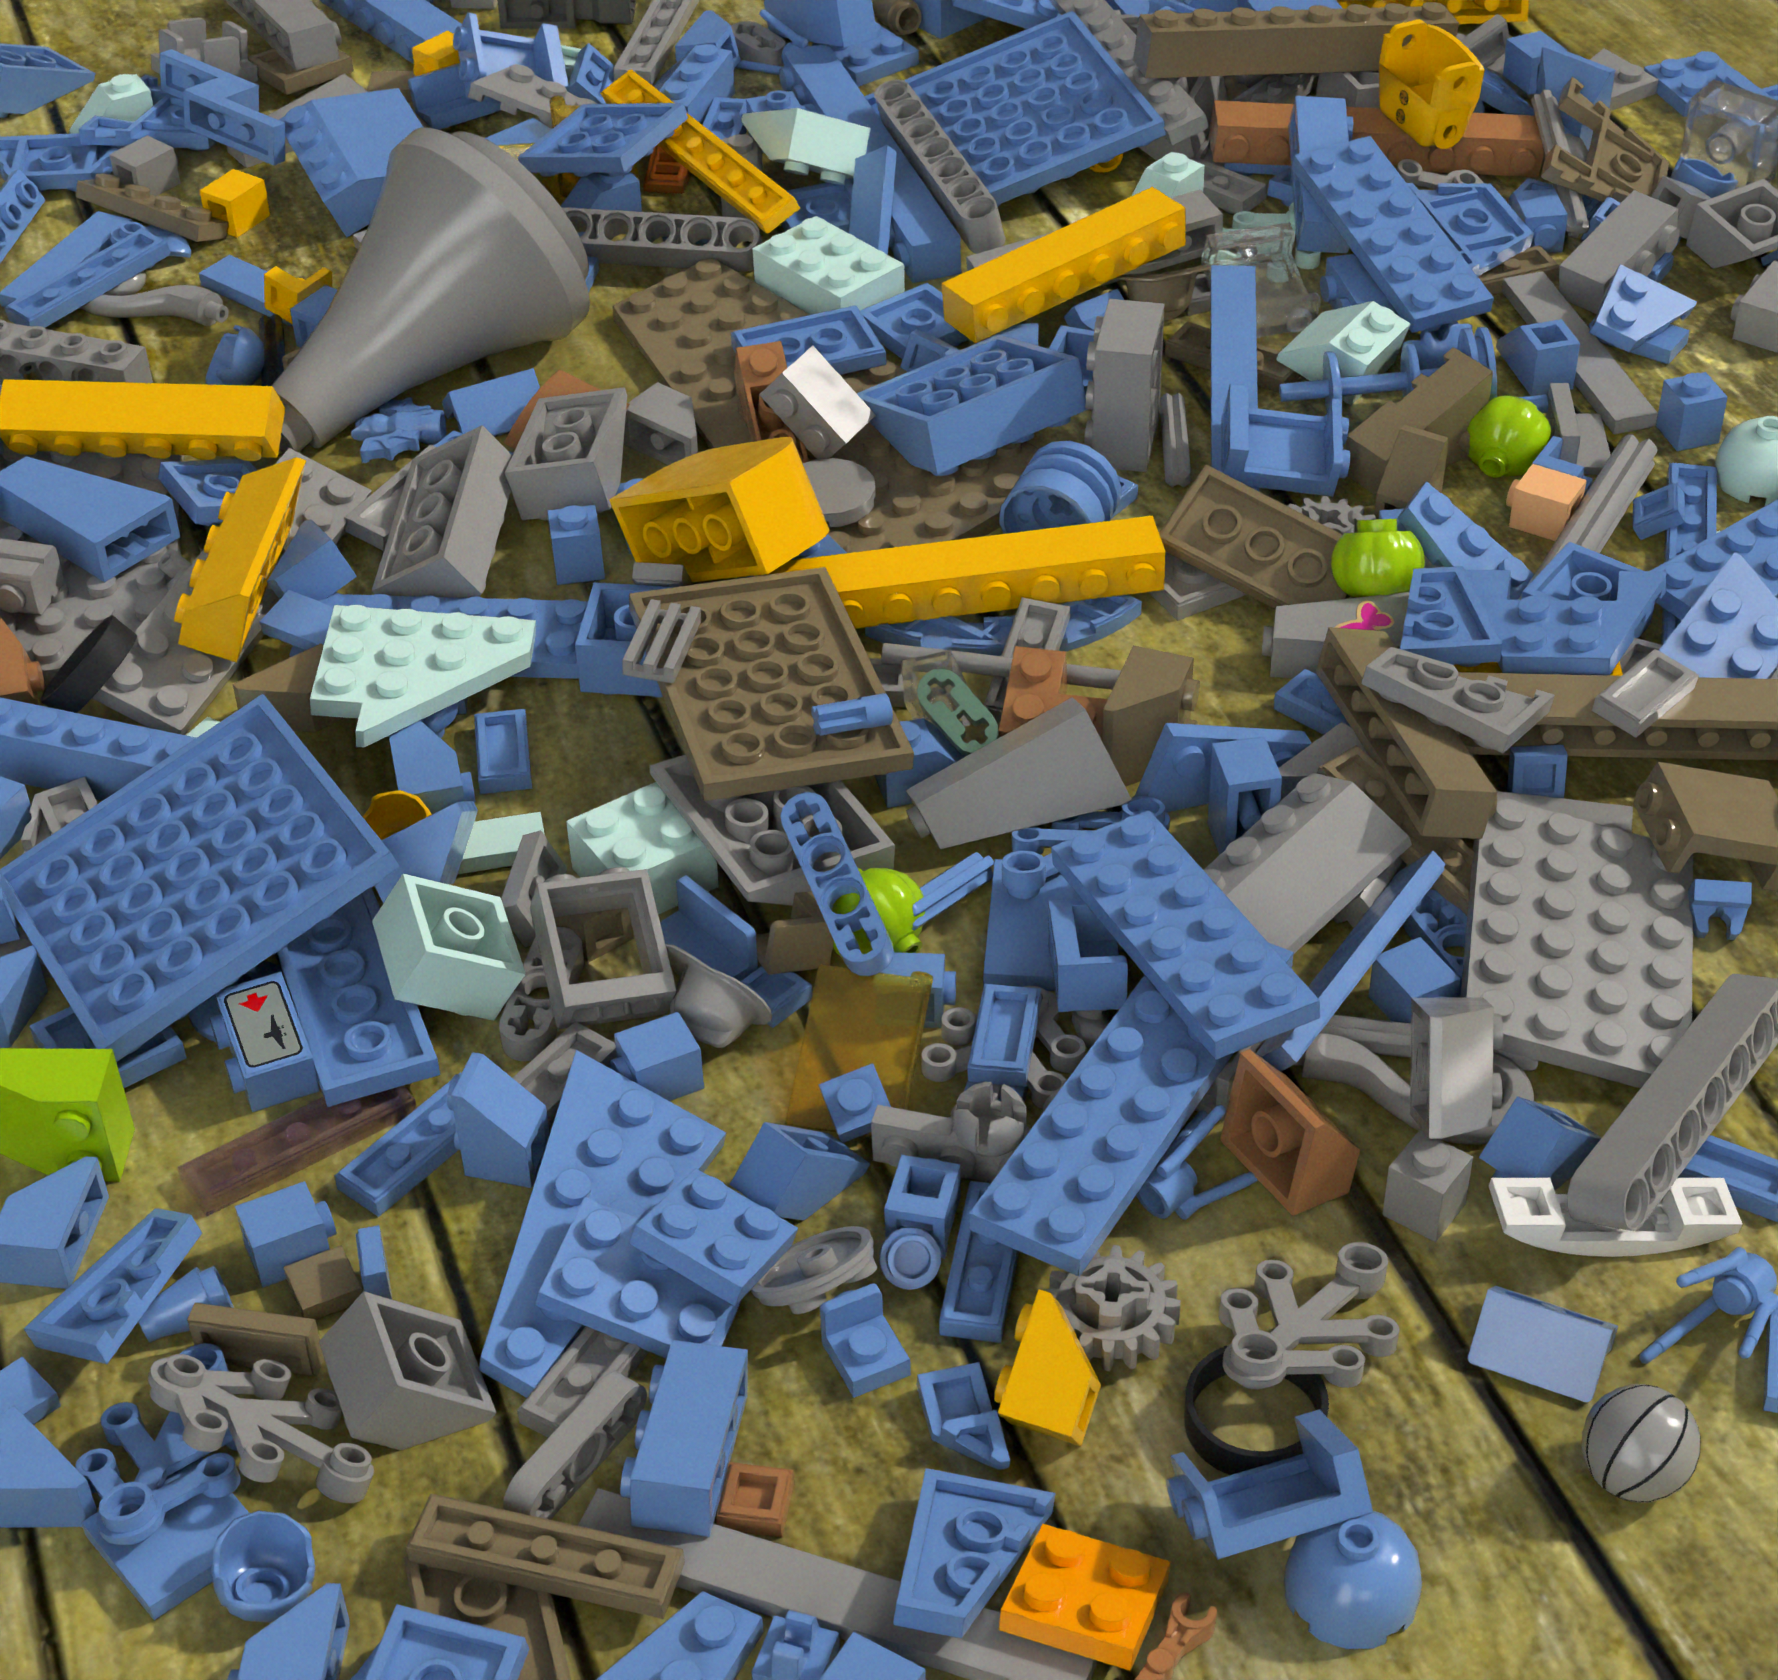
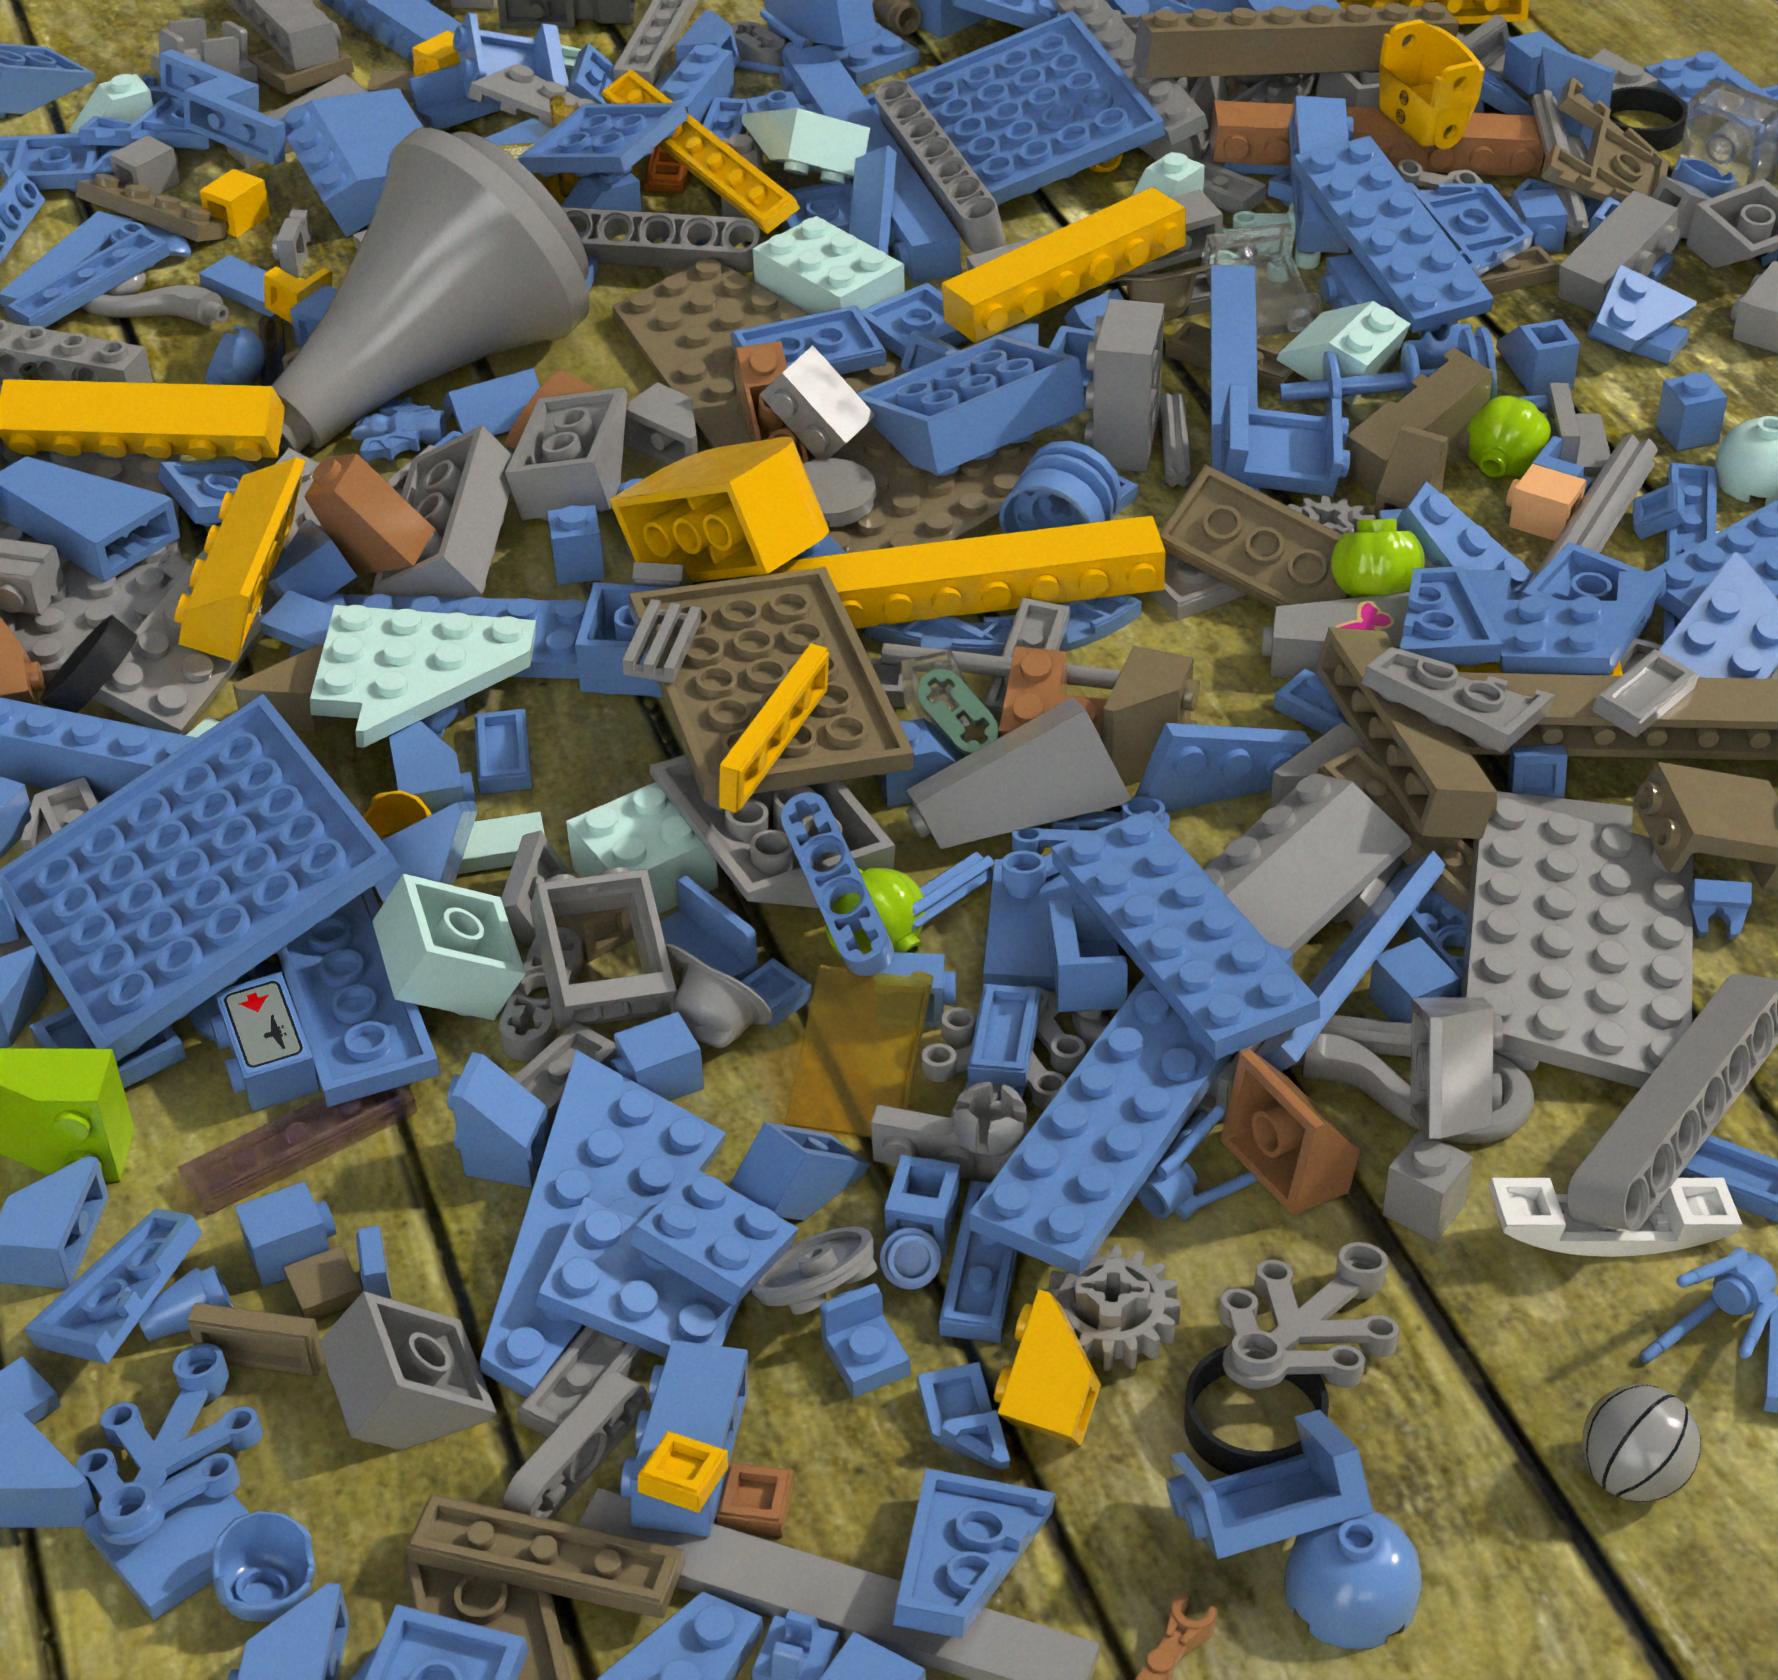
(187, 1388): light grey plant -> none
(290, 243): none -> light grey plate
(366, 516): none -> medium nougat slope
(401, 1156): medium blue tile -> none
(682, 1471): none -> yellow tile
(773, 728): none -> yellow tile
(796, 942): dark tan panel -> none
(852, 714): medium blue piece -> none
(853, 1101): medium blue plate -> none
(1085, 1596): light orange plate -> none
(1241, 787): medium blue brick -> none
(1538, 1143): medium blue slope -> none
(1541, 1343): medium blue panel -> none
(1597, 372): light grey tile -> none
(1654, 101): none -> black tyre

